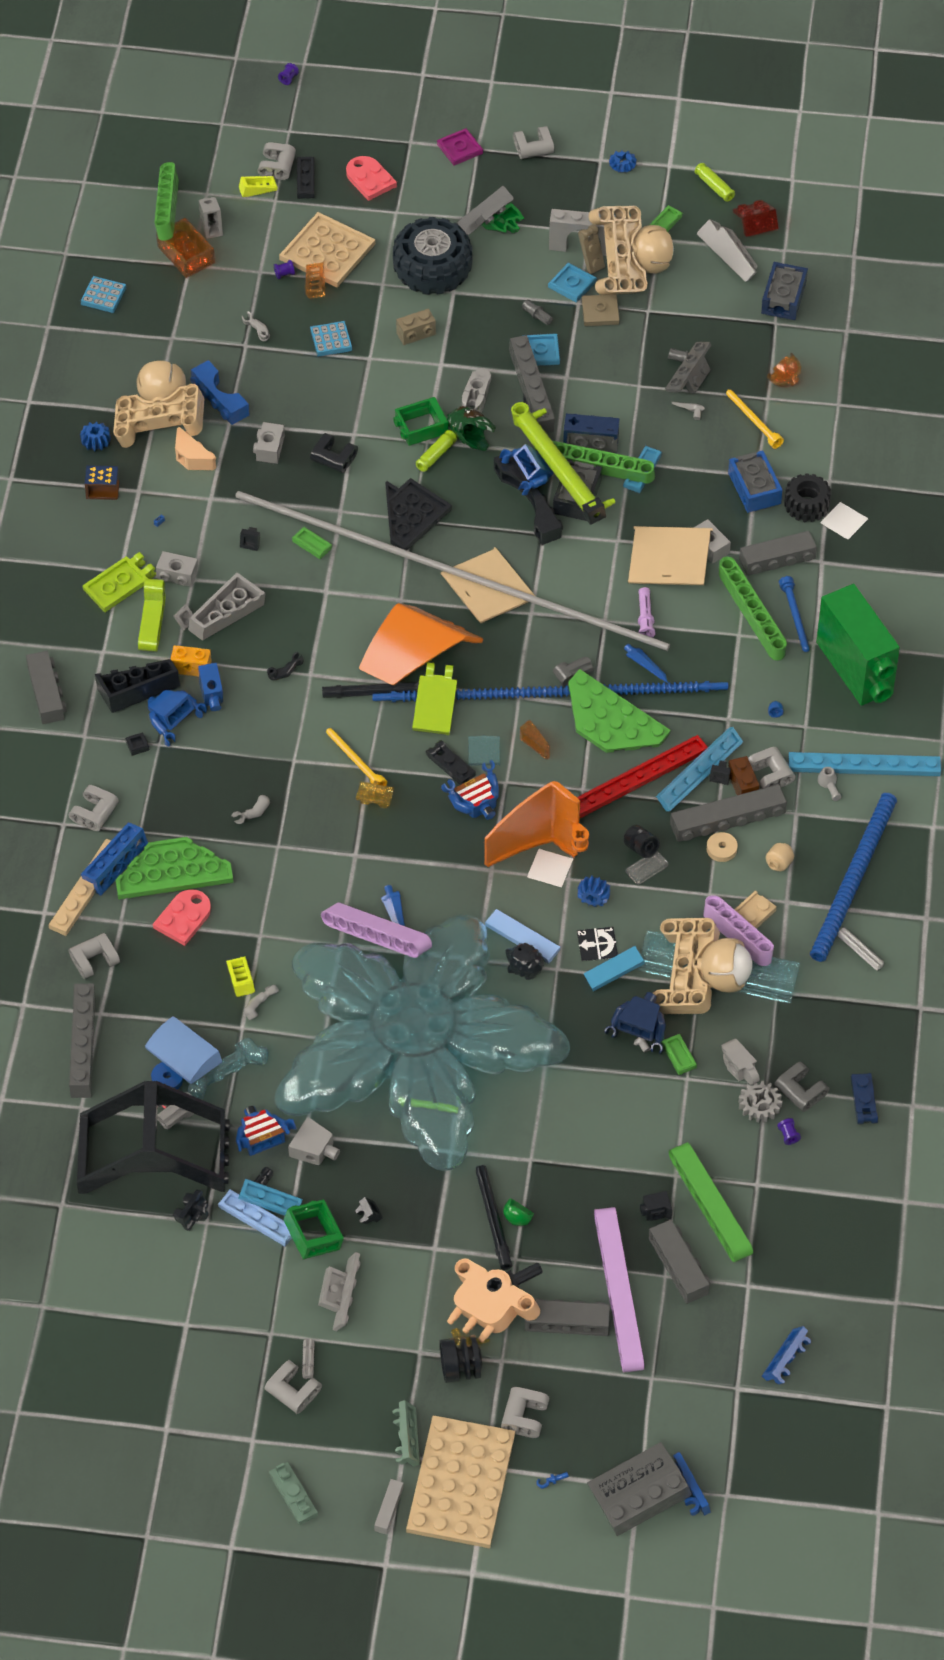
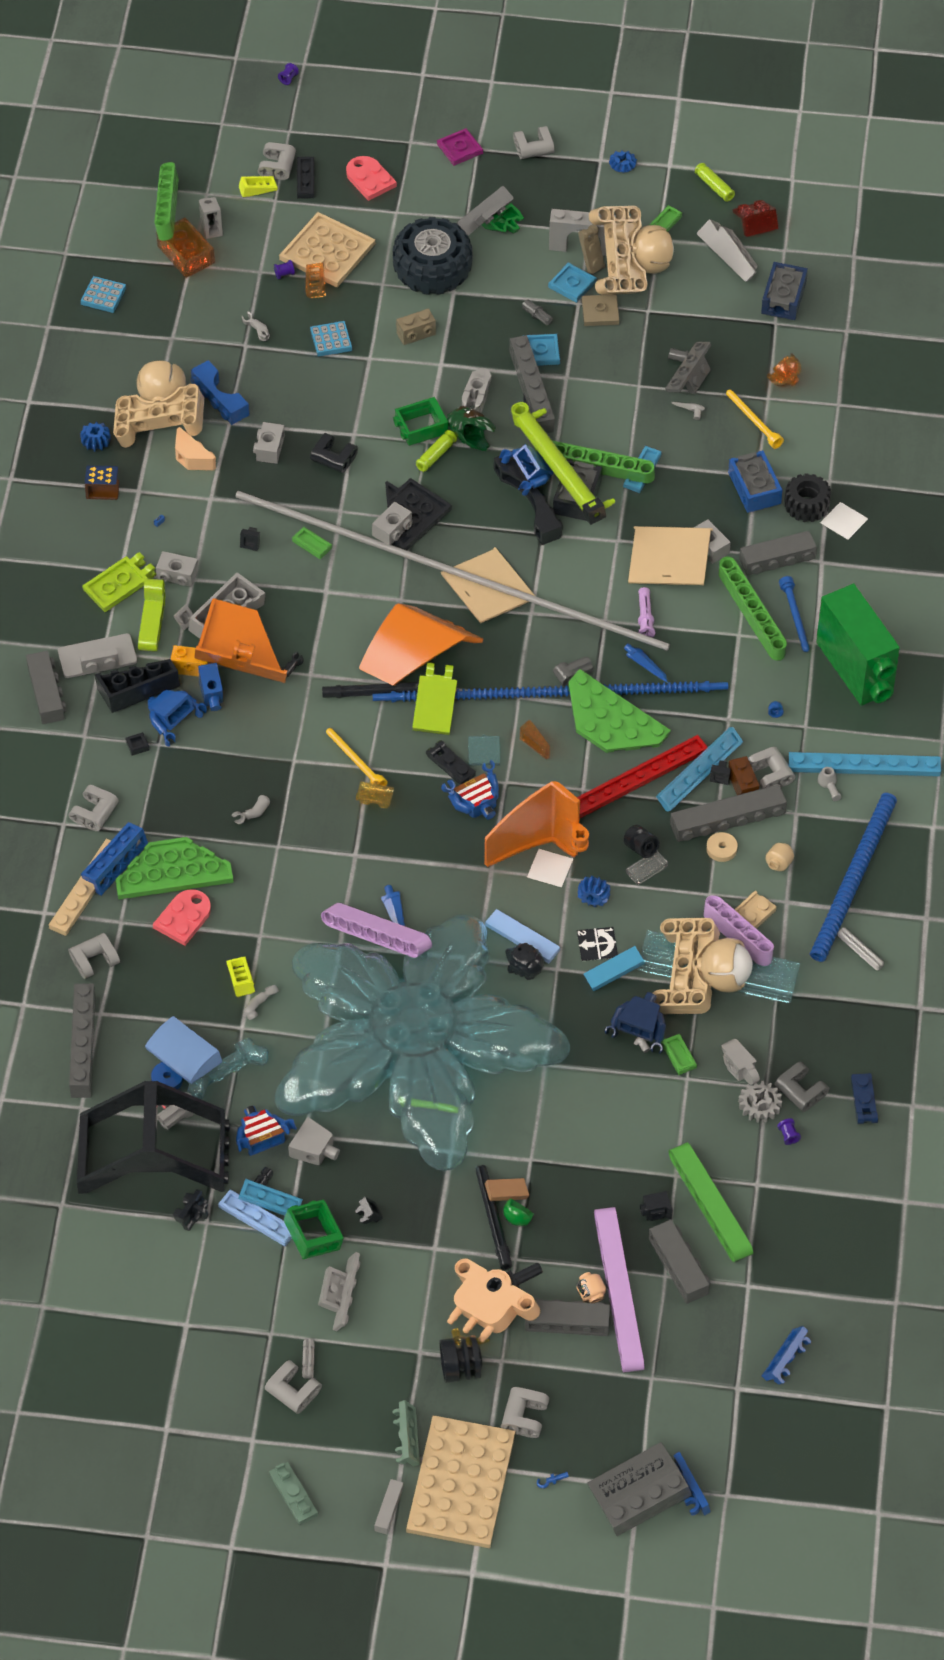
(97, 655): none -> light grey bracket
(237, 640): none -> orange panel
(392, 523): none -> light grey brick
(506, 1188): none -> medium nougat tile
(591, 1287): none -> light nougat head
(592, 432): dark blue piece -> none

